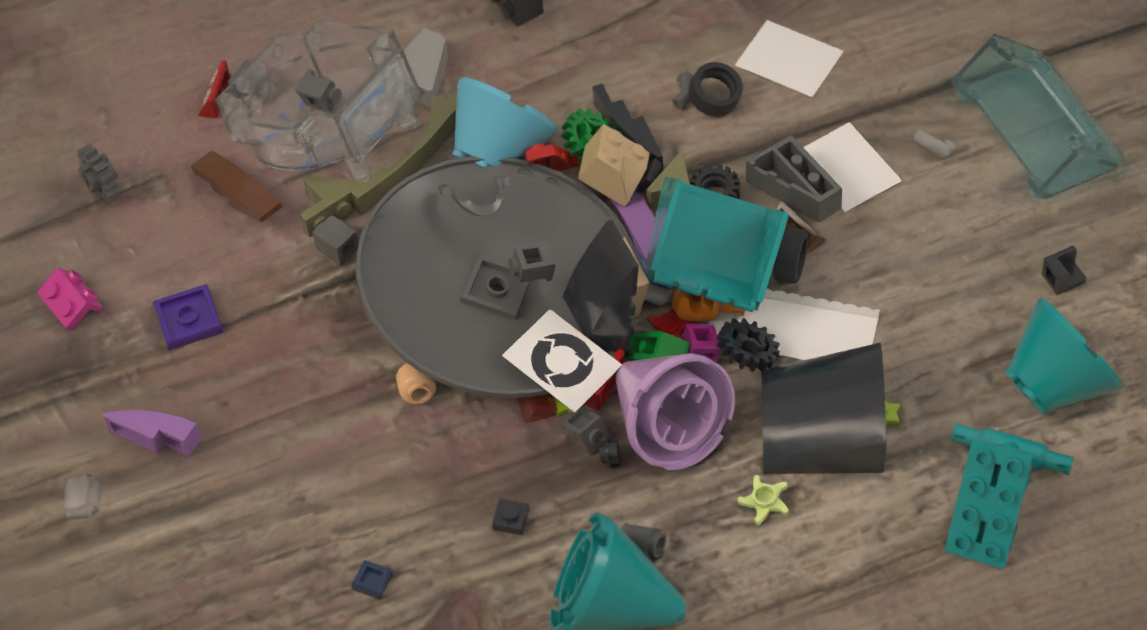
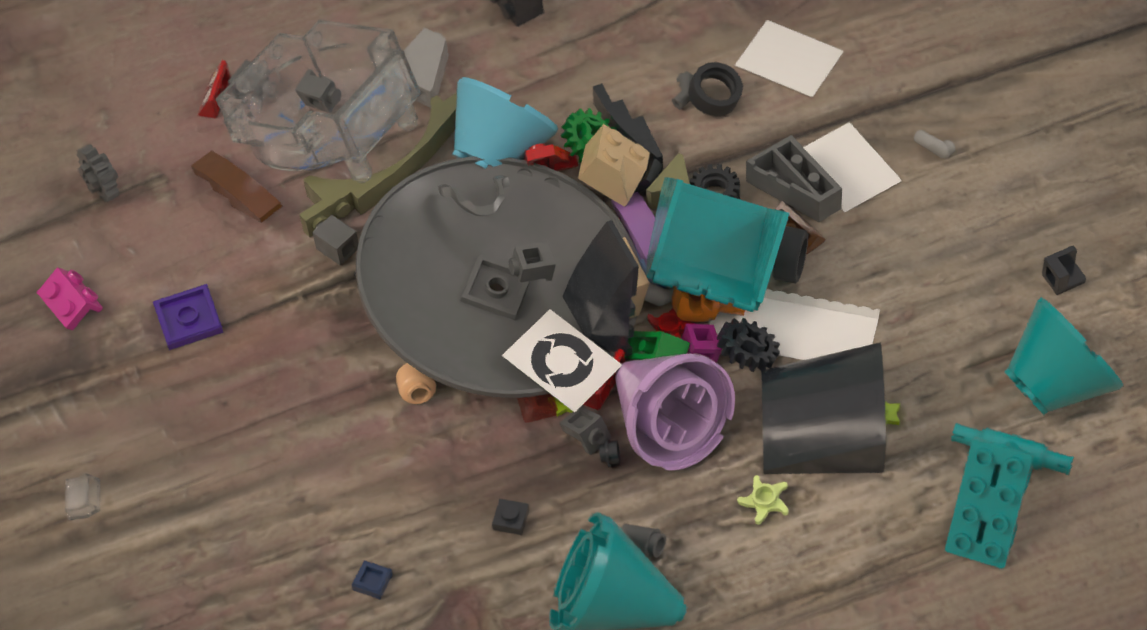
(154, 430): medium lavender slope -> none
(1037, 116): clear light blue windscreen -> none

